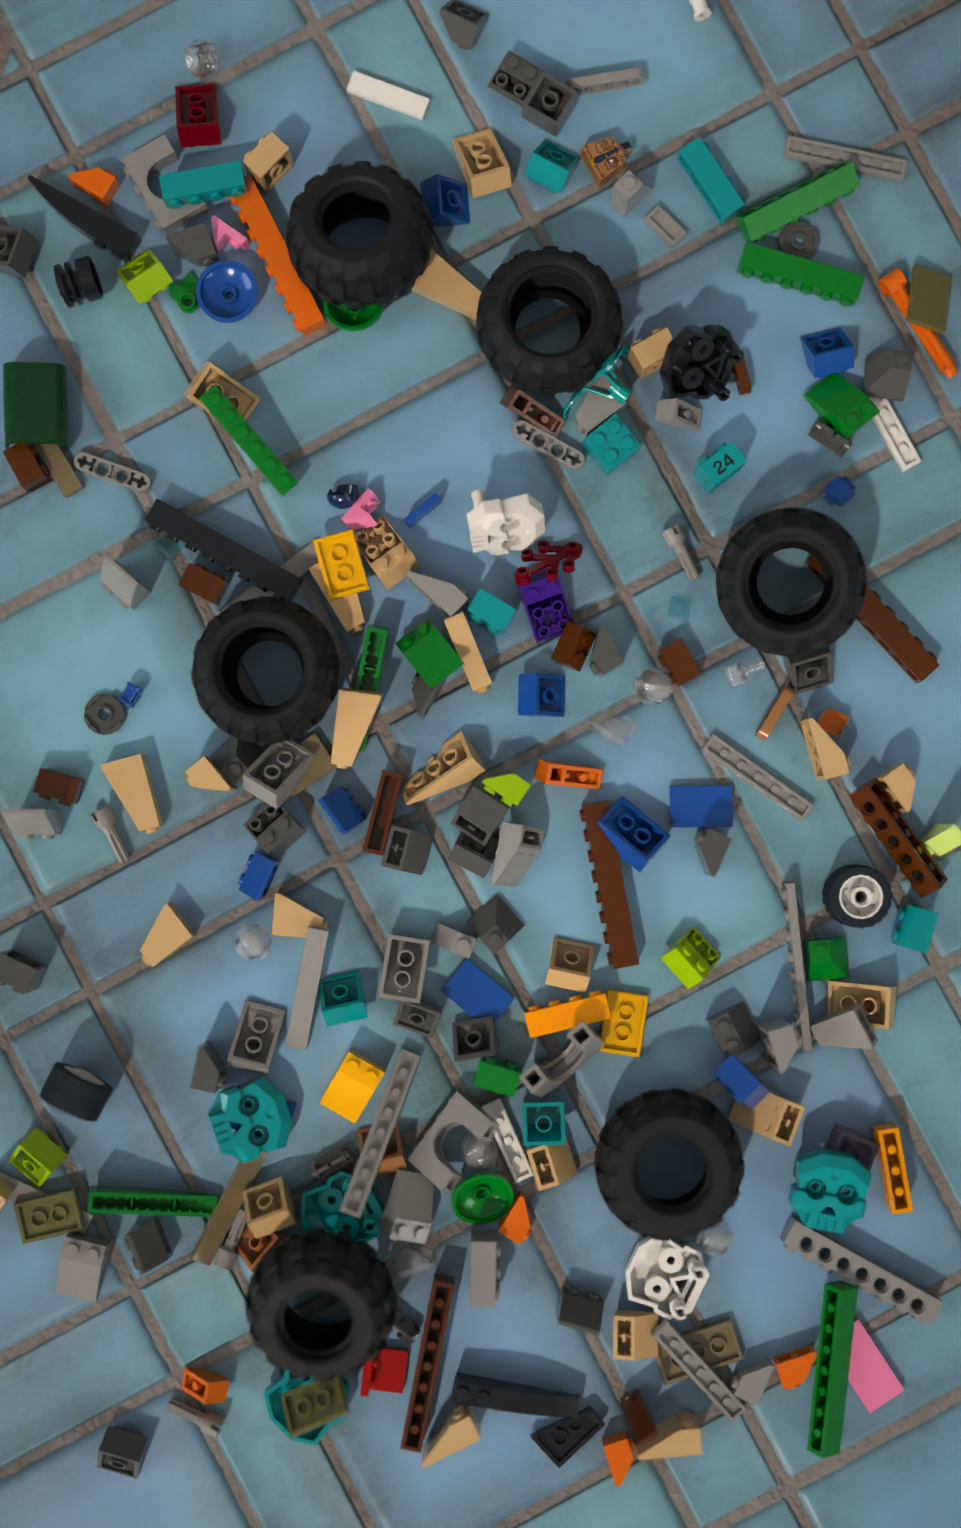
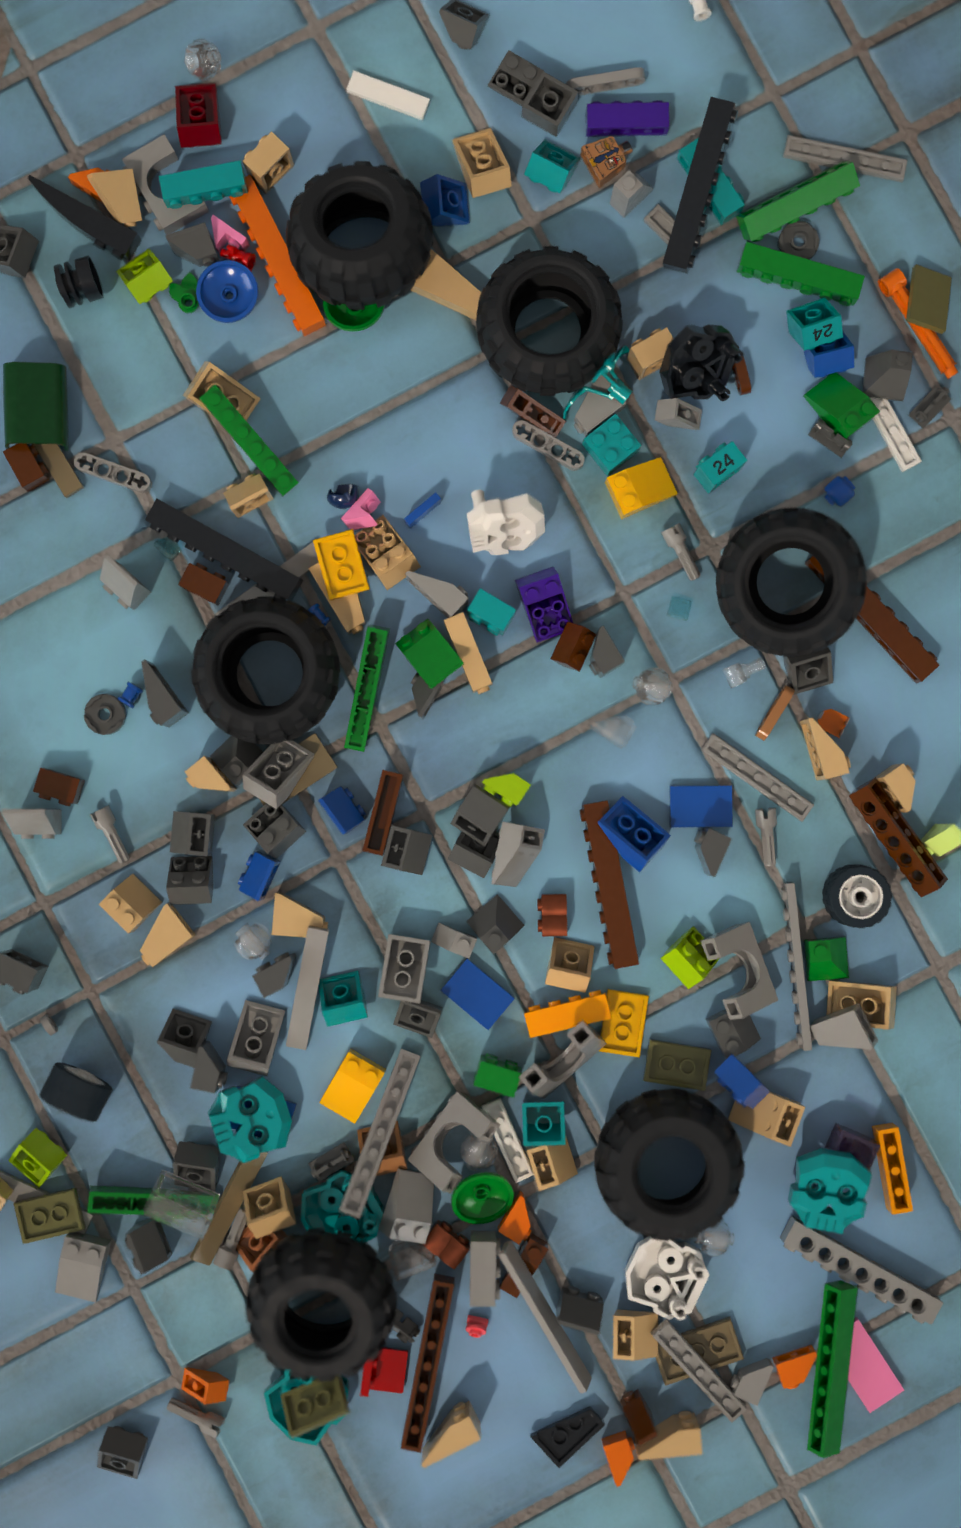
(49, 1024): none -> light grey tile
(118, 194): none -> tan slope
(130, 903): none -> tan slope
(135, 790): tan slope -> none
(161, 699): none -> dark grey slope
(181, 1204): none -> clear slope
(183, 1036): none -> dark grey slope
(190, 880): none -> dark grey slope
(192, 833): none -> dark grey slope
(197, 1163): none -> dark grey slope
(235, 254): none -> red piece
(247, 495): none -> tan slope
(275, 976): none -> dark grey slope
(315, 610): none -> blue bush
(352, 722): tan slope -> none
(446, 1244): none -> copper brick
(452, 767): tan wedge -> none
(474, 1038): dark grey slope -> none
(476, 1326): none -> coral plate
(513, 1397): black slope -> none
(532, 1254): none -> reddish brown slope
(541, 695): blue slope -> none
(545, 1316): none -> light grey tile
(553, 914): none -> copper brick
(568, 774): orange slope -> none
(570, 551): dark red plant -> none
(627, 119): none -> dark purple brick
(640, 487): none -> yellow slope
(677, 1065): none -> olive tile
(678, 662): reddish brown brick -> none
(699, 185): none -> black brick
(758, 988): none -> light grey arch
(766, 824): none -> light grey piece
(779, 1042): light grey slope -> none
(814, 324): none -> teal brick
(914, 928): teal slope -> none
(930, 406): none -> dark grey hinge

